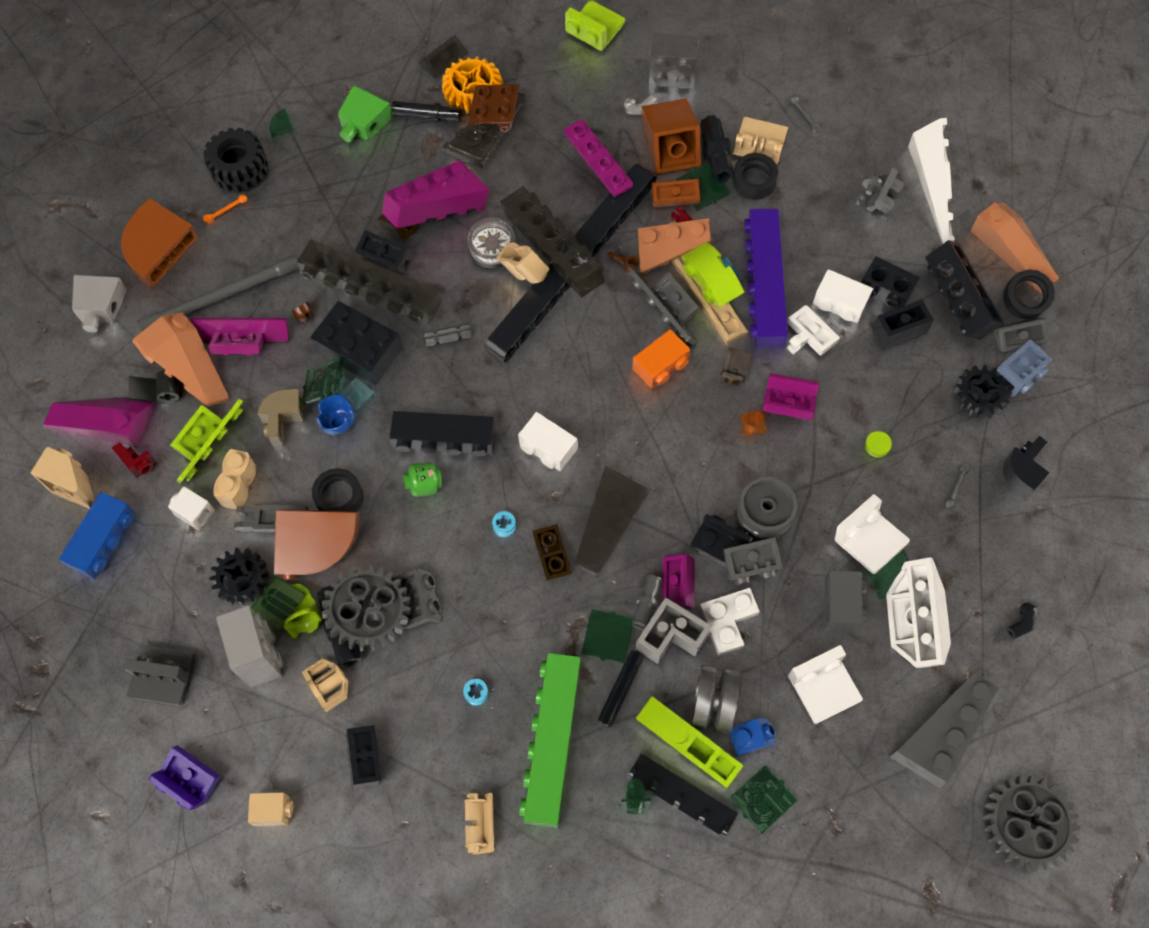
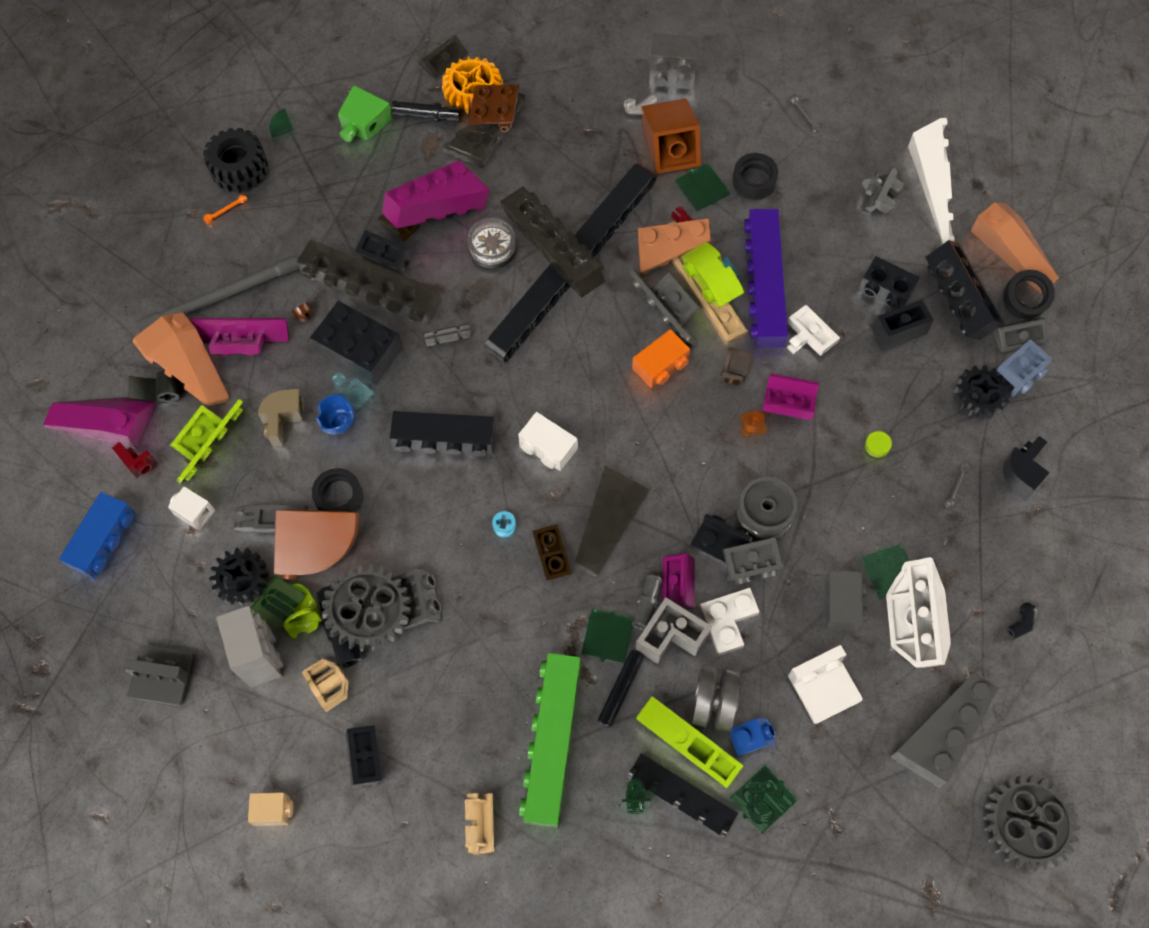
(63, 476): tan slope -> none
(97, 299): light grey torso -> none
(155, 241): dark orange brick -> none
(185, 779): dark purple bracket -> none
(236, 476): tan brick -> none
(322, 381): clear green piece -> none
(422, 479): bright green head -> none
(467, 691): medium azure bush -> none
(523, 263): tan brick -> none
(593, 24): lime bracket -> none
(598, 158): magenta bracket -> none
(625, 261): reddish brown hand -> none
(676, 193): dark orange plate -> none
(716, 149): black piece -> none
(760, 137): tan hinge -> none
(842, 296): white brick -> none
(870, 536): white bracket -> none

